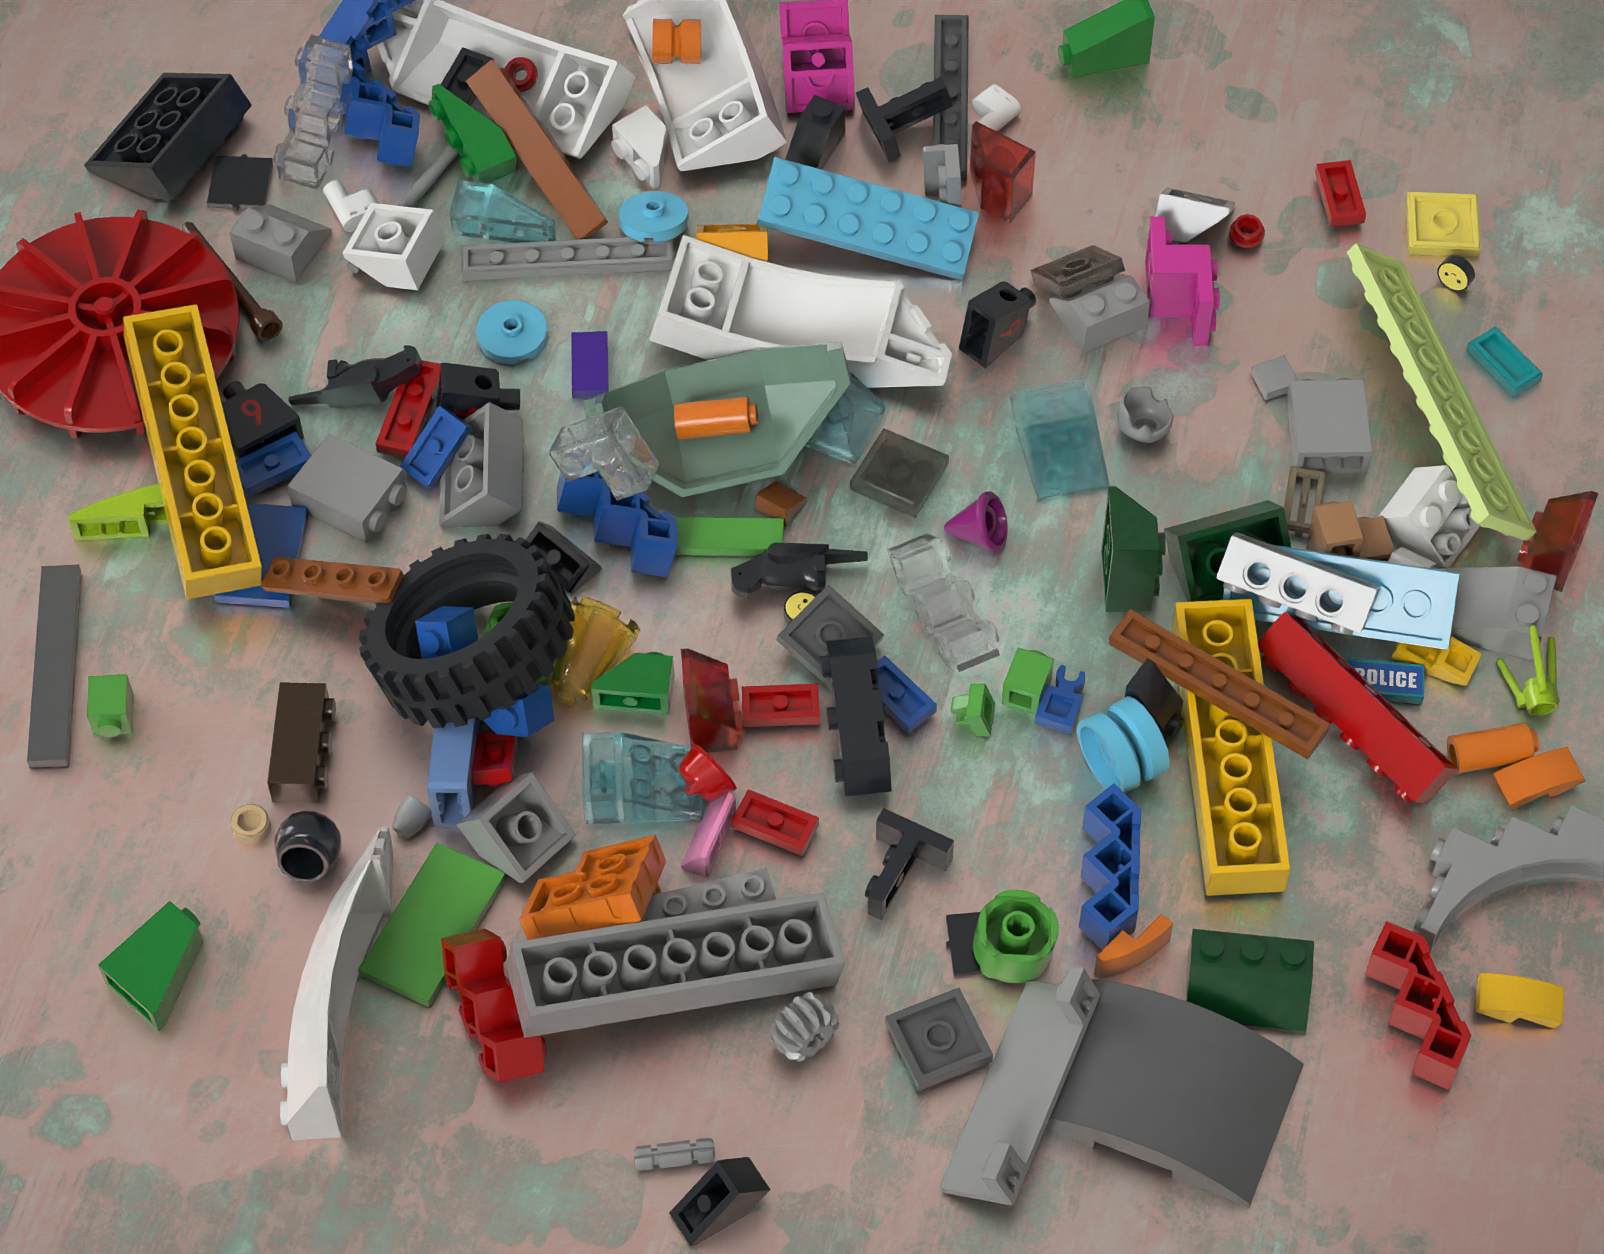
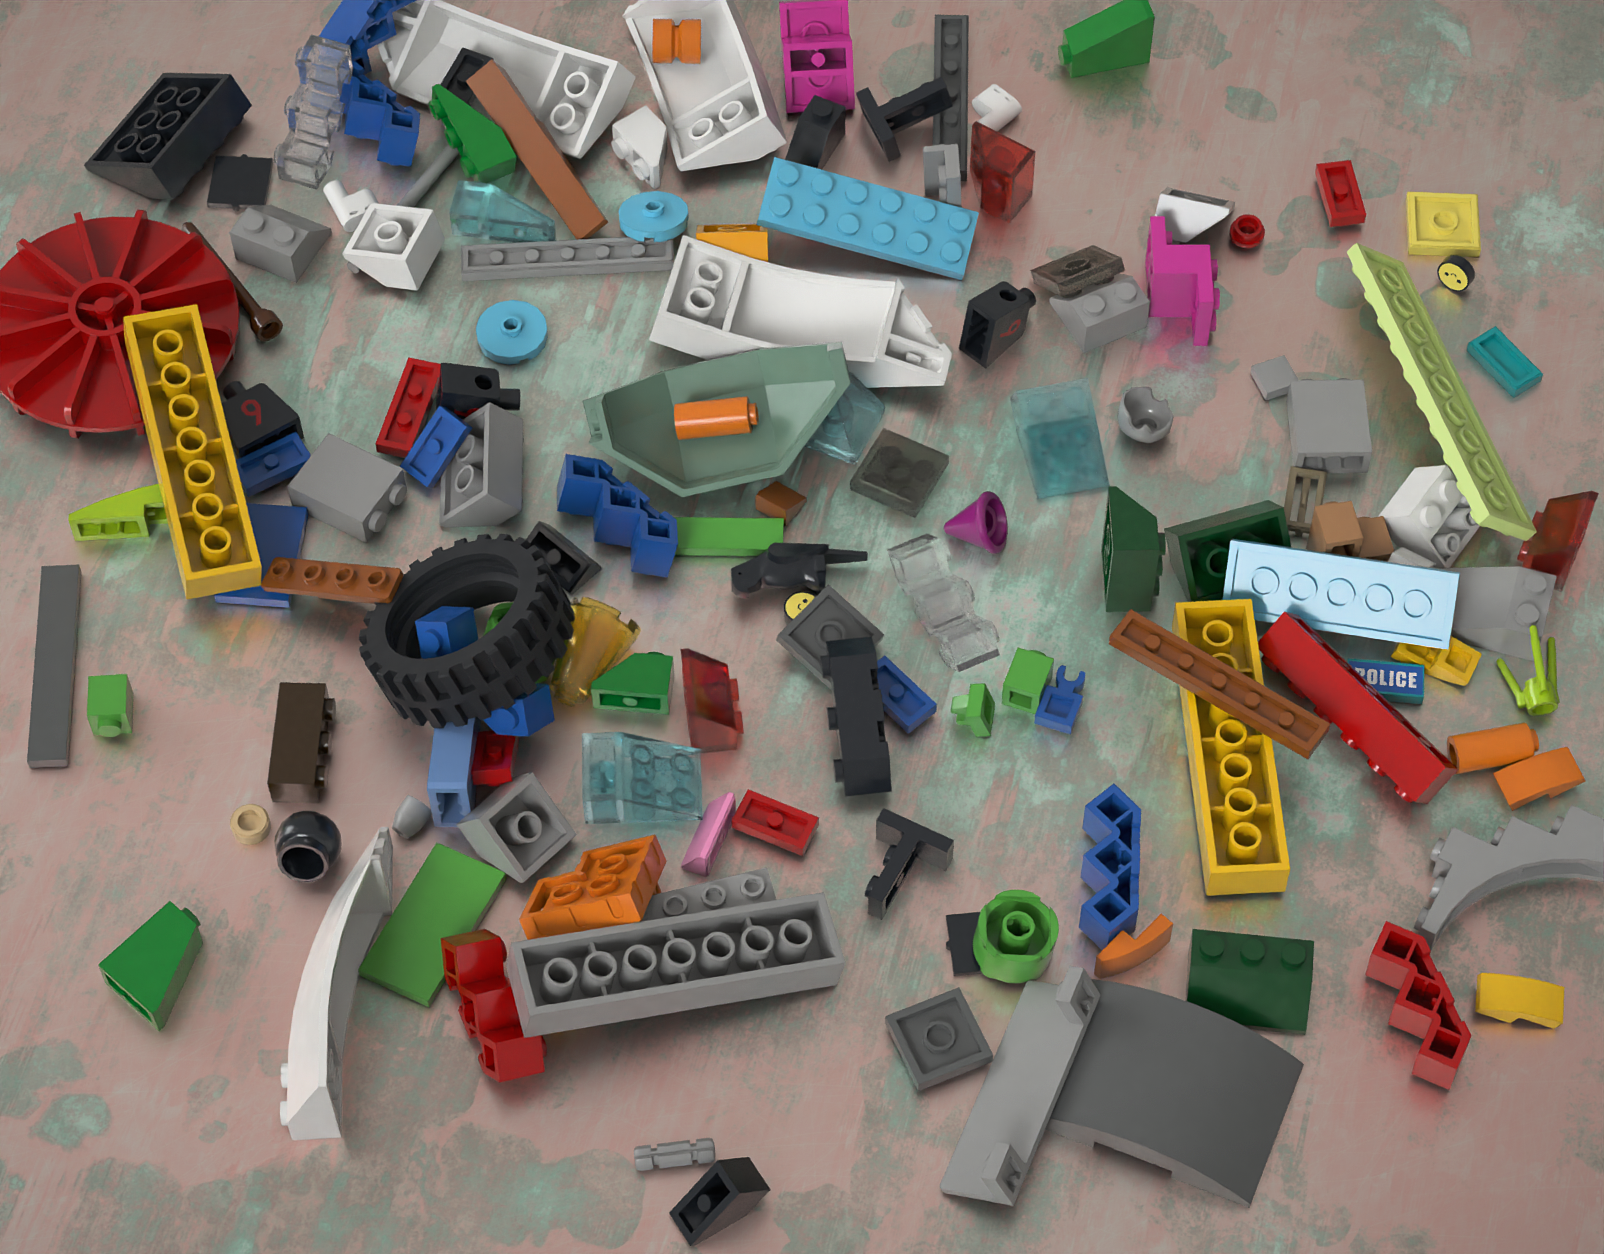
(363, 381): black animal -> none
(518, 64): red plate -> none
(589, 363): dark purple tile -> none
(609, 446): clear brick -> none
(704, 774): red piece -> none
(780, 705): red plate -> none
(804, 1026): light grey gear -> none
(1123, 745): medium azure wheel -> none
(1158, 697): black slope -> none
(1356, 593): brick -> none

